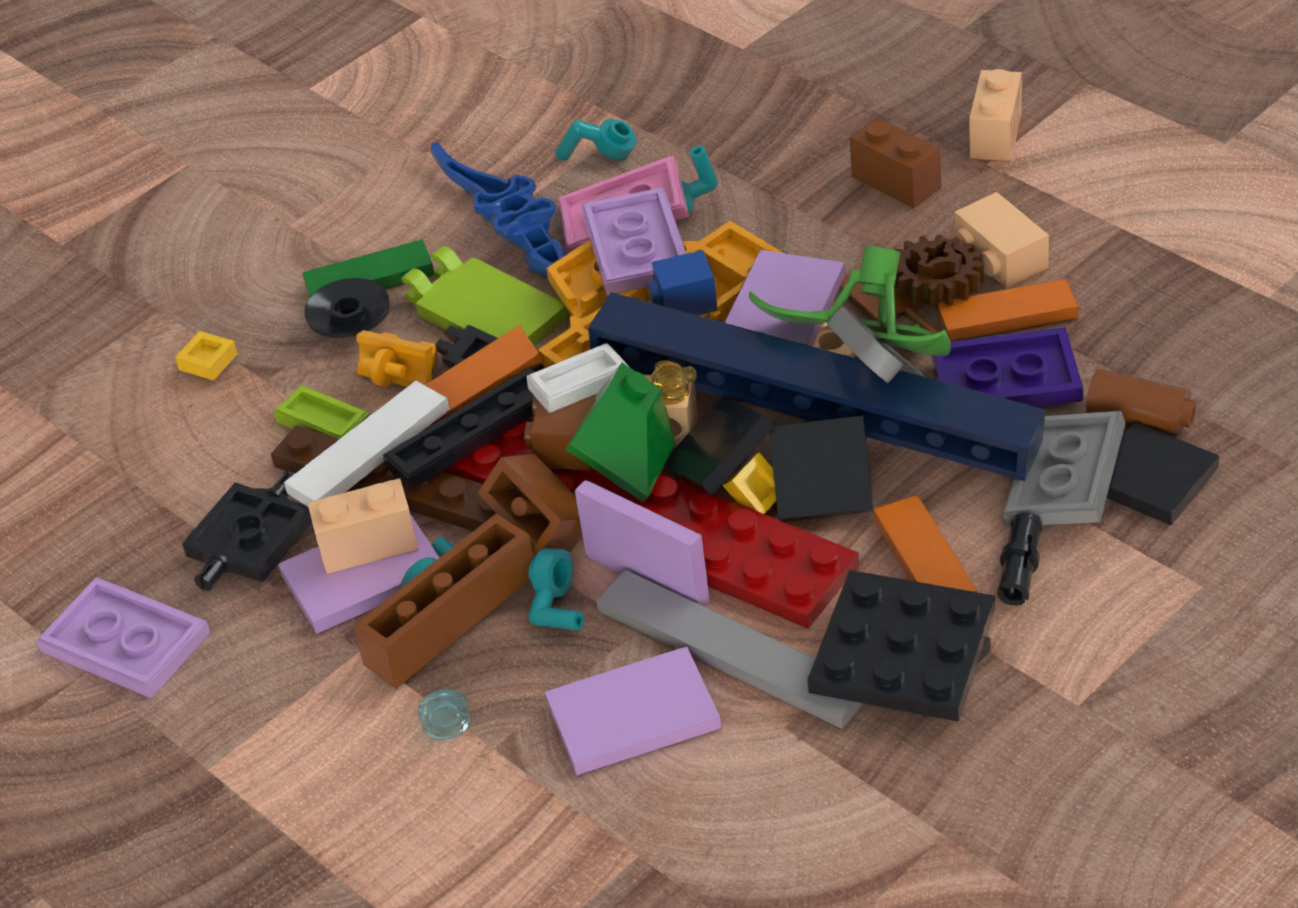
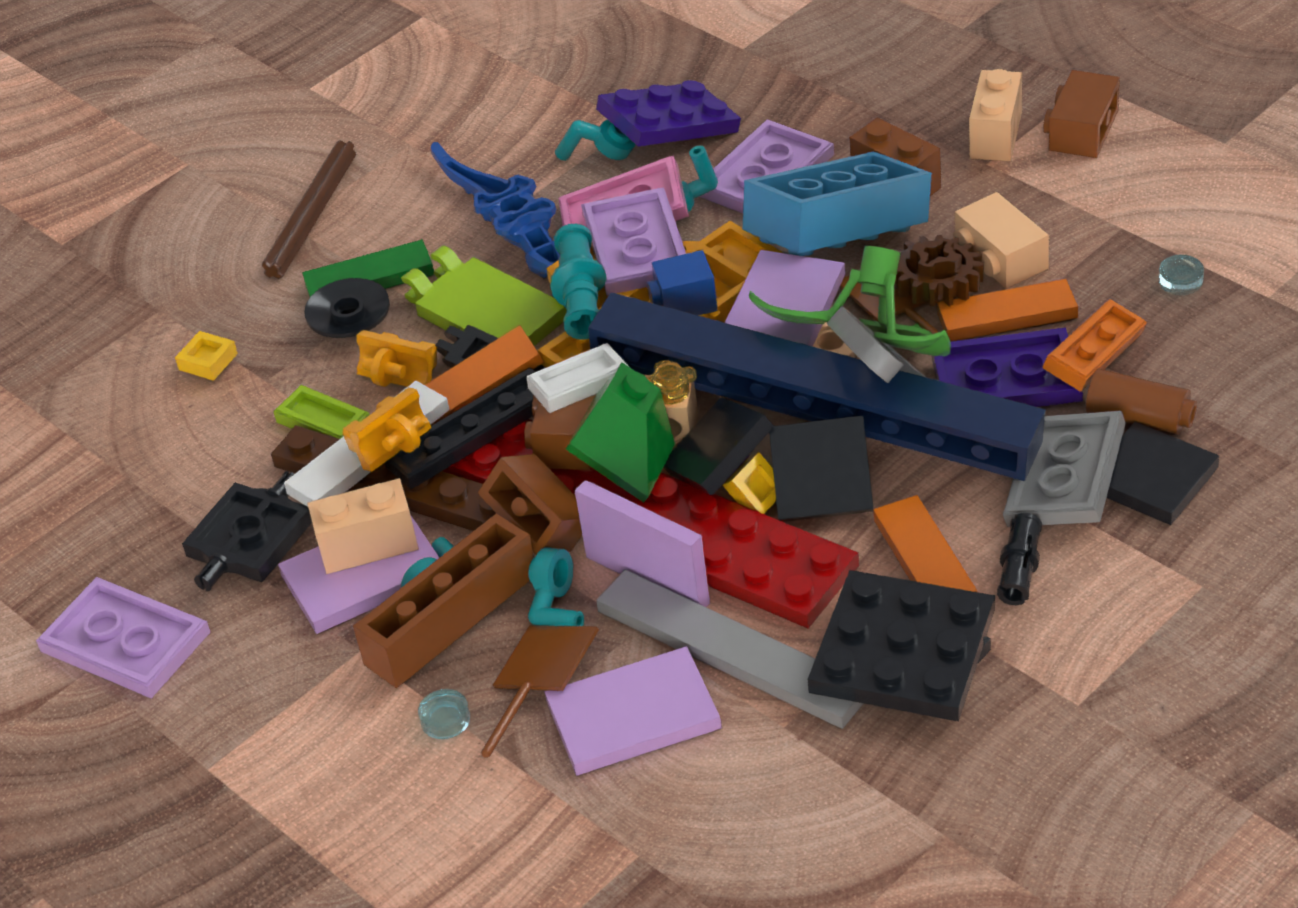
(308, 210): none -> reddish brown axle
(388, 430): none -> light orange hips
(540, 661): none -> dark orange piece
(577, 279): none -> teal piece
(668, 113): none -> dark purple plate
(765, 152): none -> lavender tile
(836, 202): none -> dark azure brick
(1082, 113): none -> dark orange brick
(1094, 345): none -> orange tile
(1181, 274): none -> clear light blue tile

